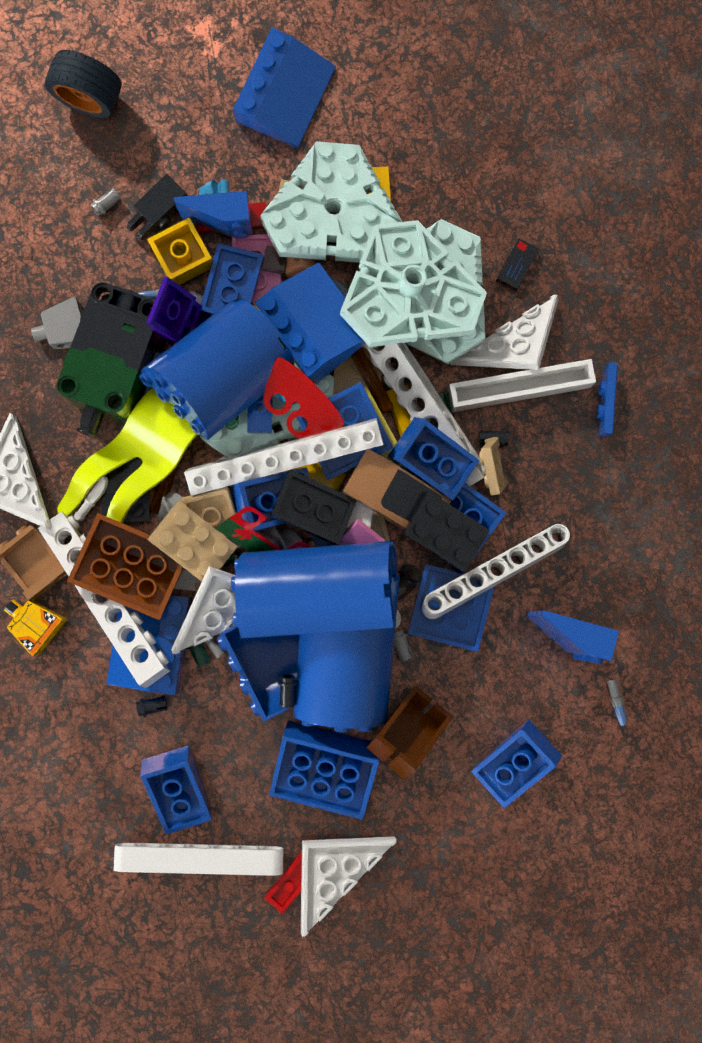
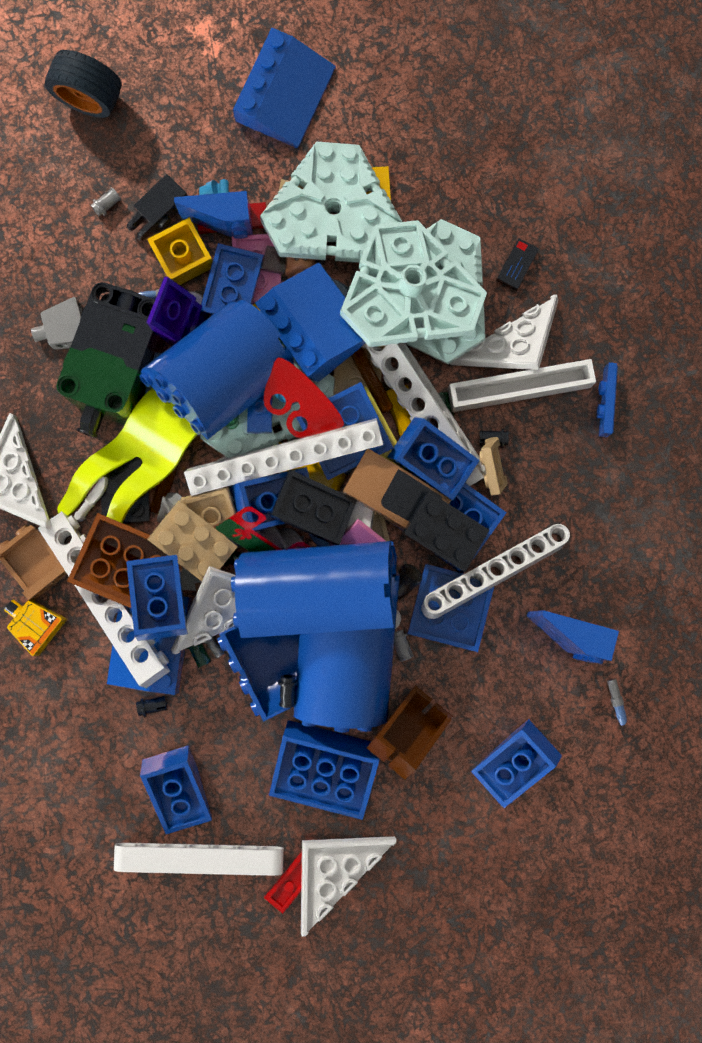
(156, 598): none -> blue slope

